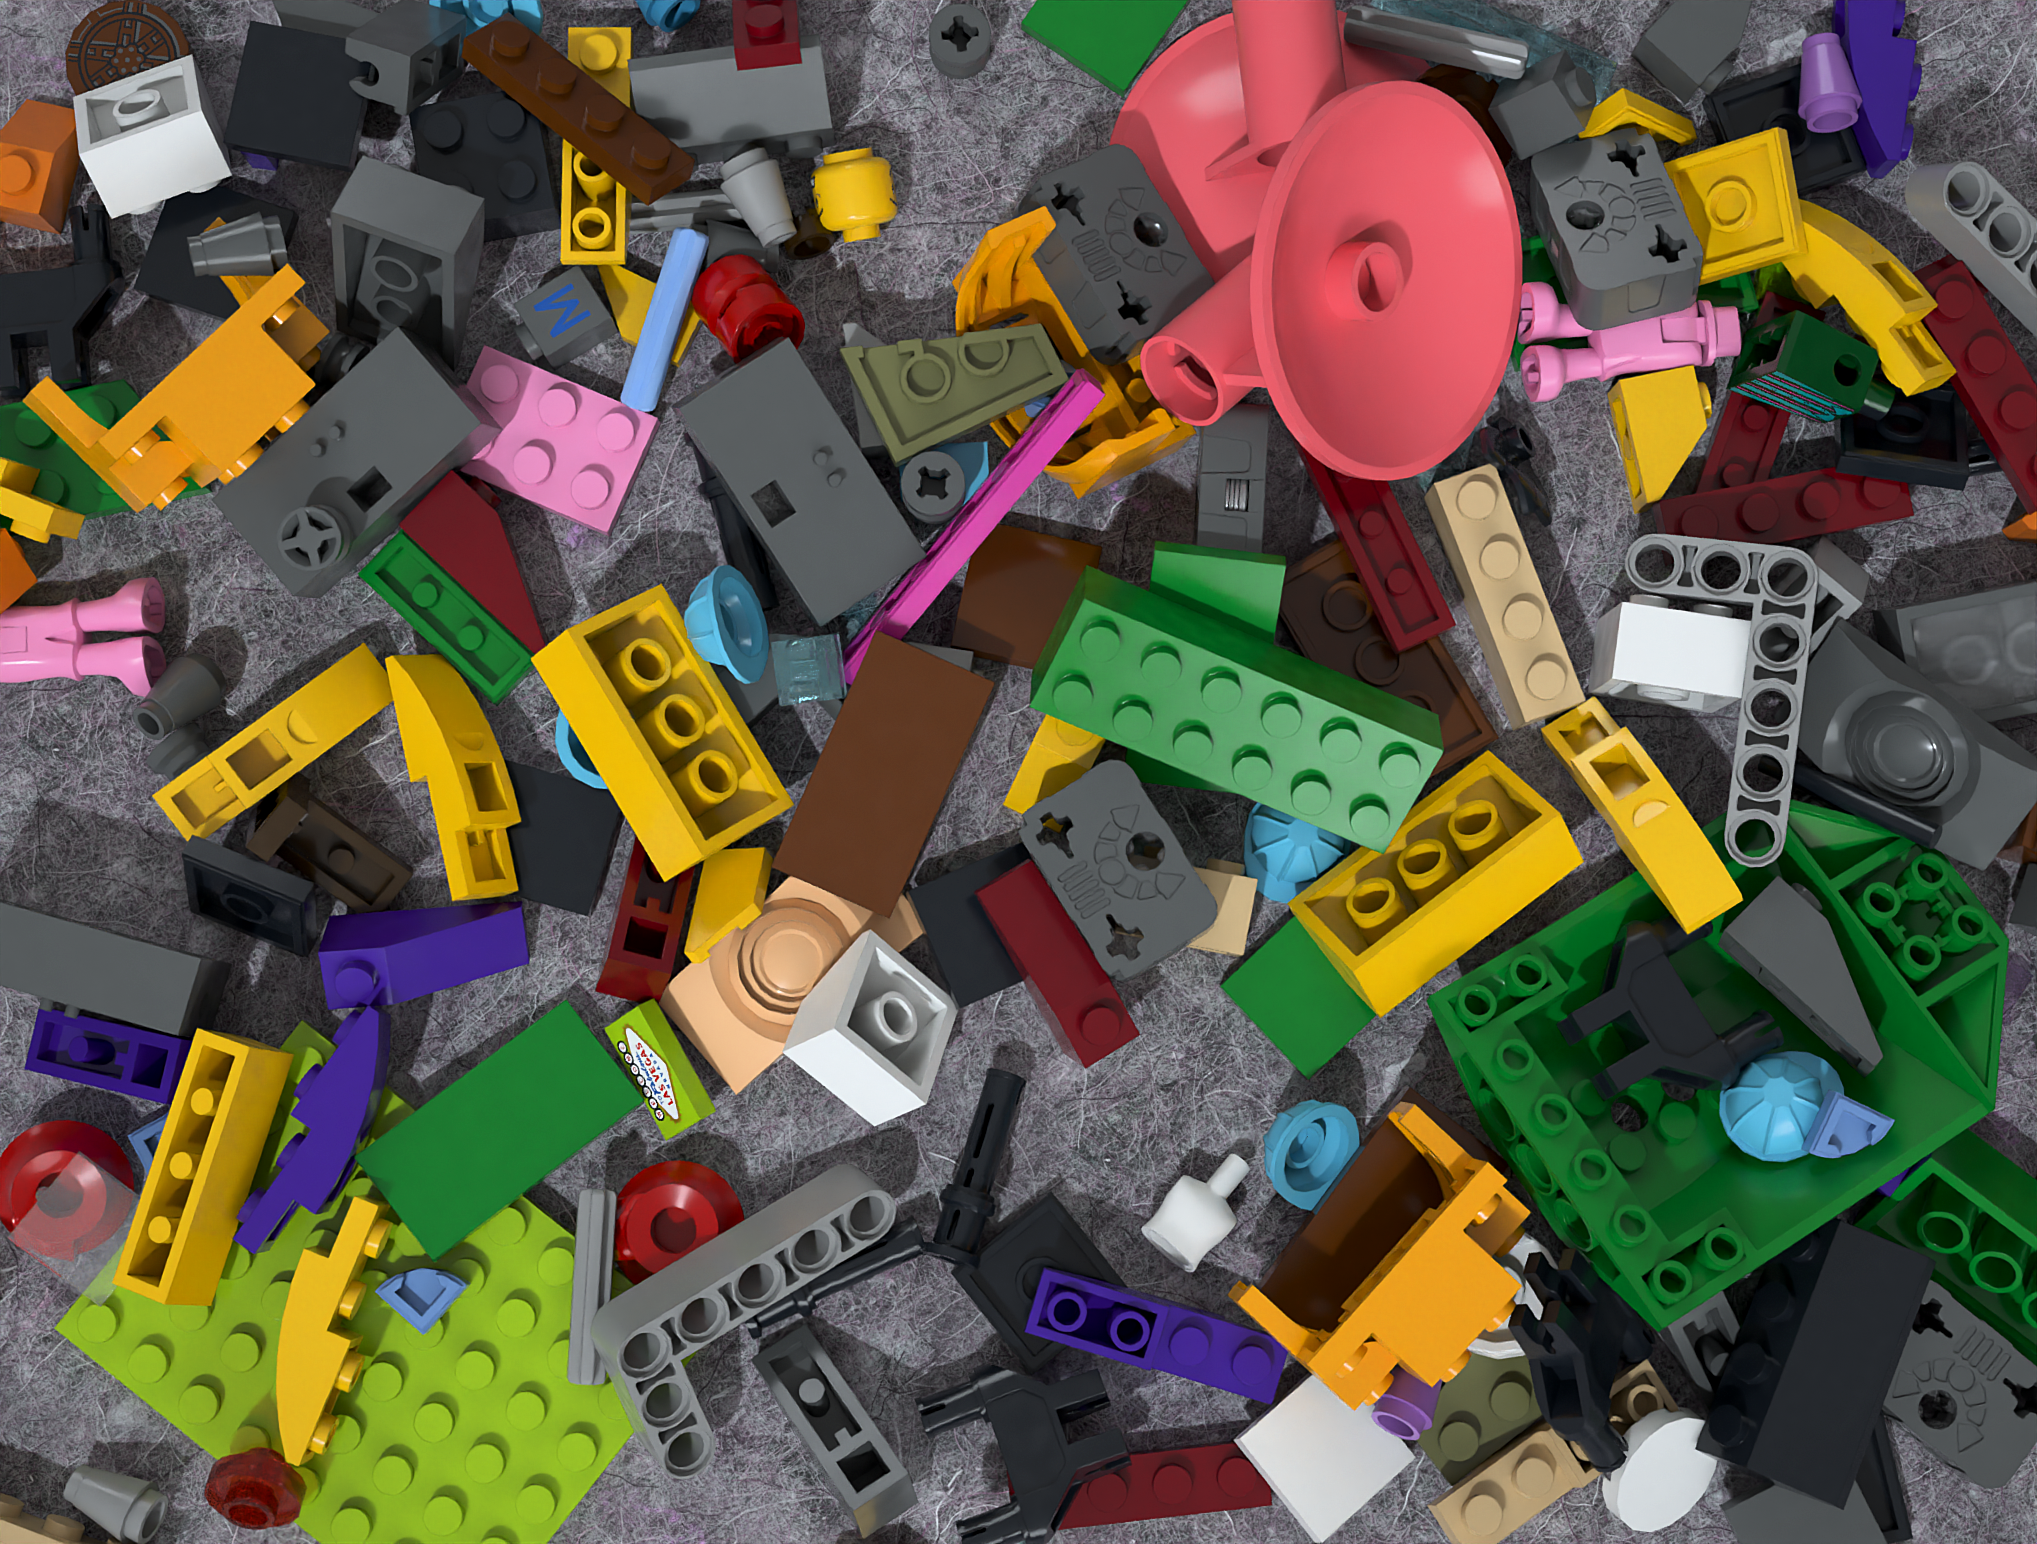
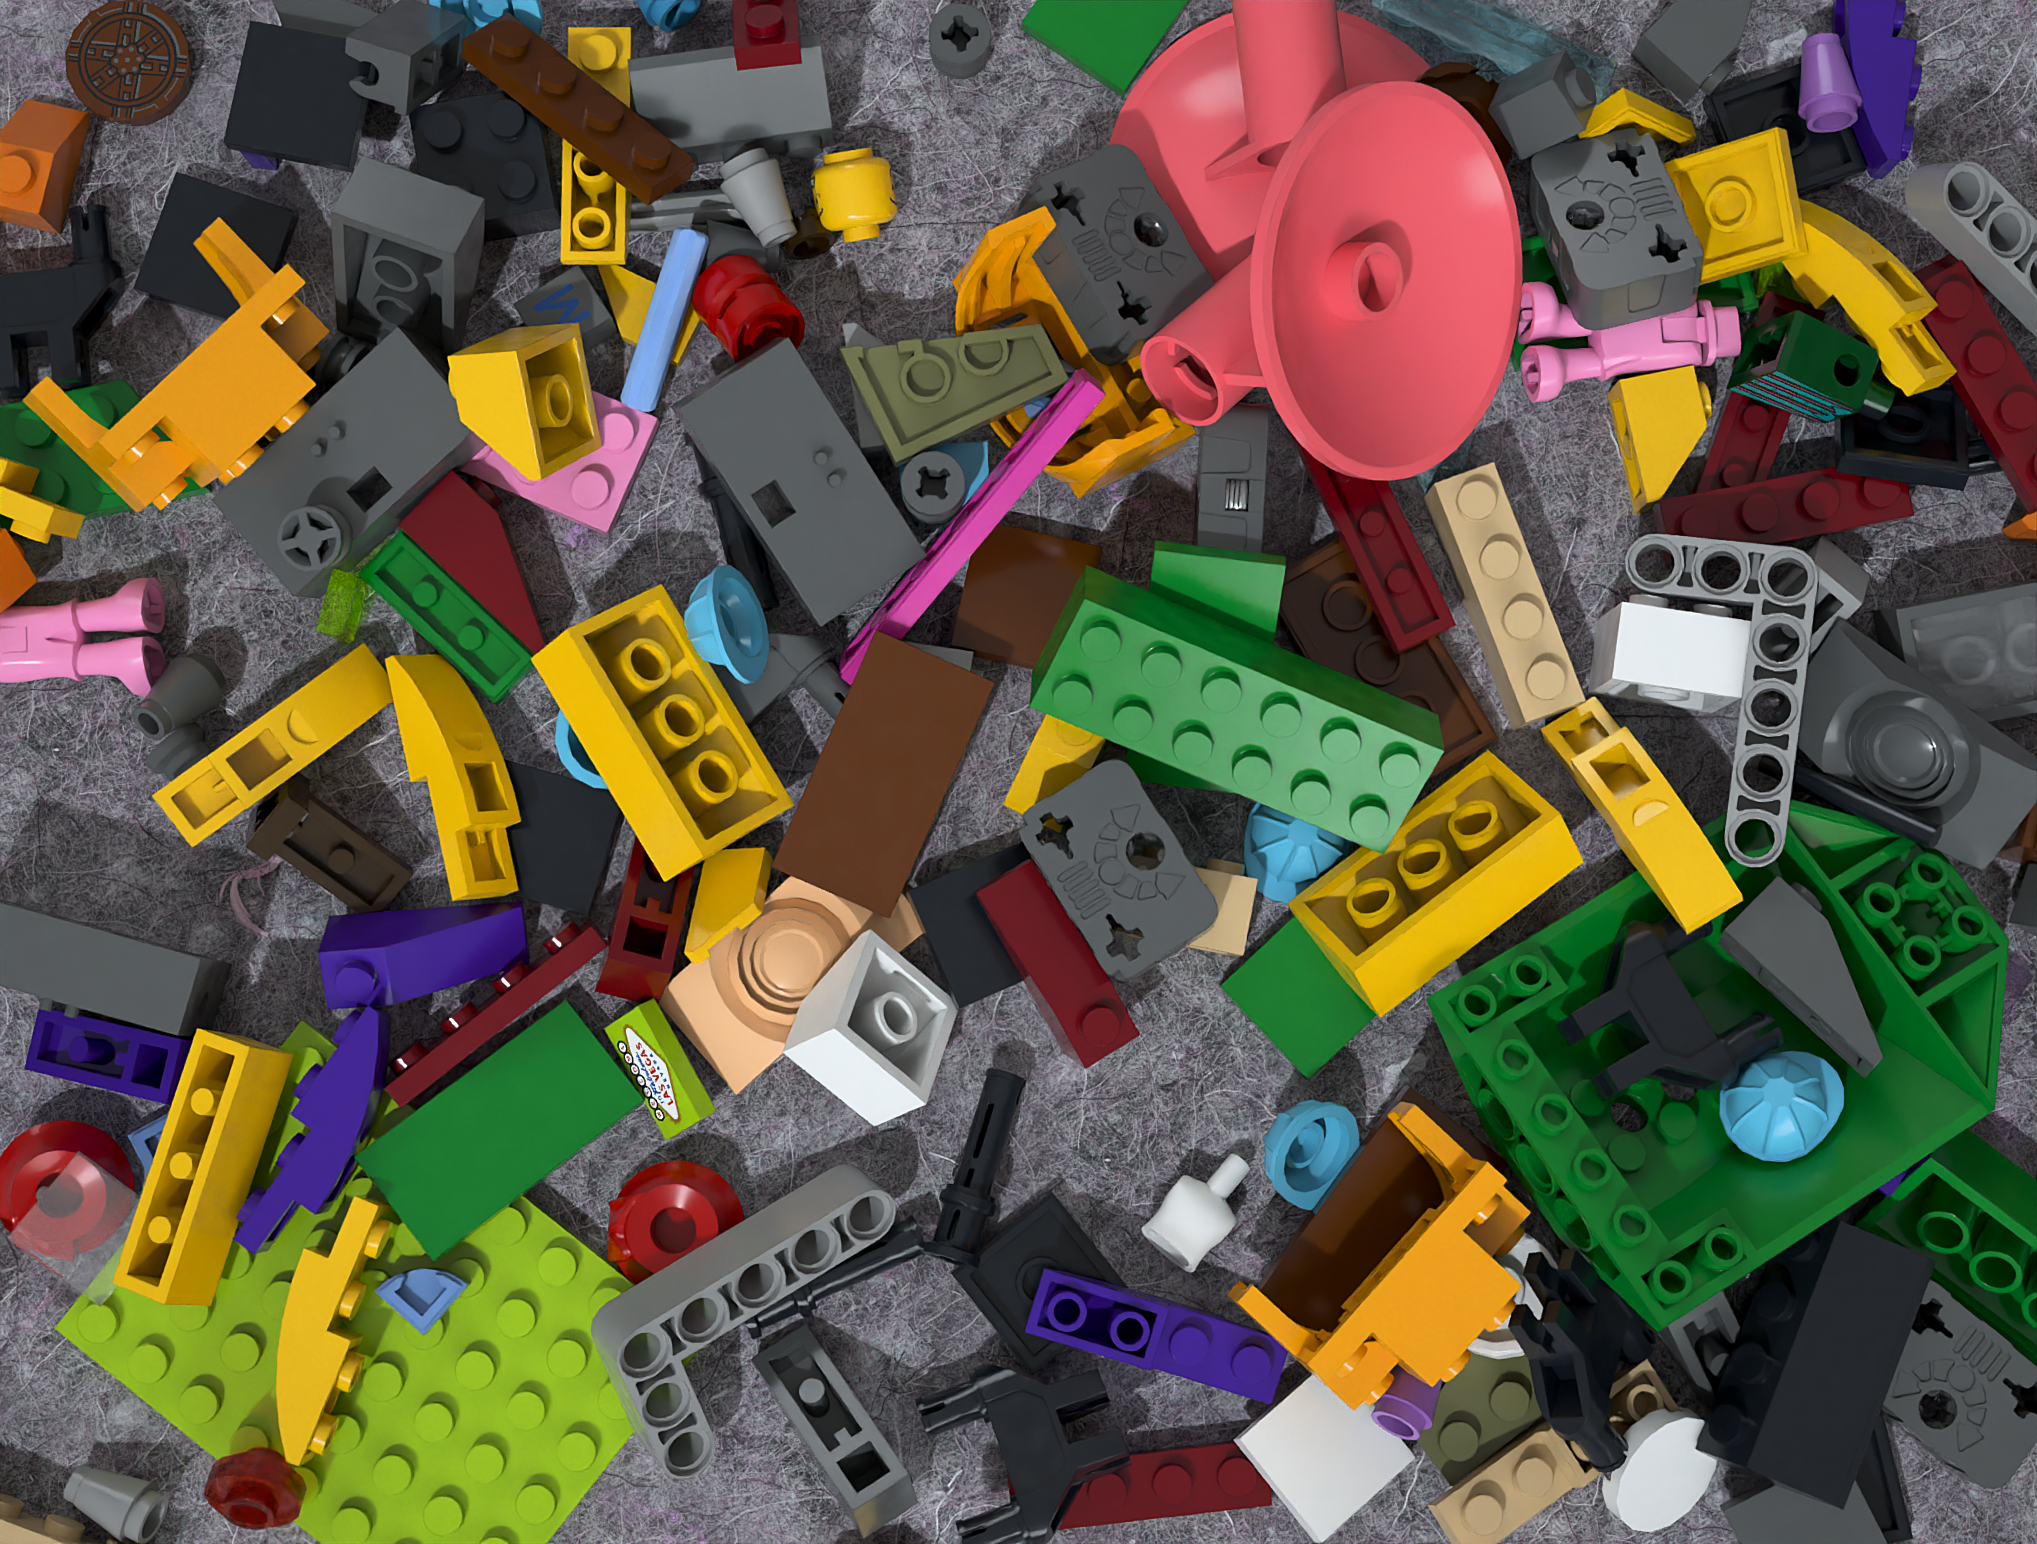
(151, 138): white slope -> none
(240, 248): dark grey cone -> none
(250, 896): black tile -> none
(342, 607): none -> clear neon green tile
(472, 1026): none -> dark red plate
(528, 397): none -> yellow slope
(590, 1281): light grey axle -> none
(809, 669): clear light blue tile -> none
(1436, 42): light grey axle -> none
(1509, 451): black plate -> none
(1844, 1127): medium blue tile -> none

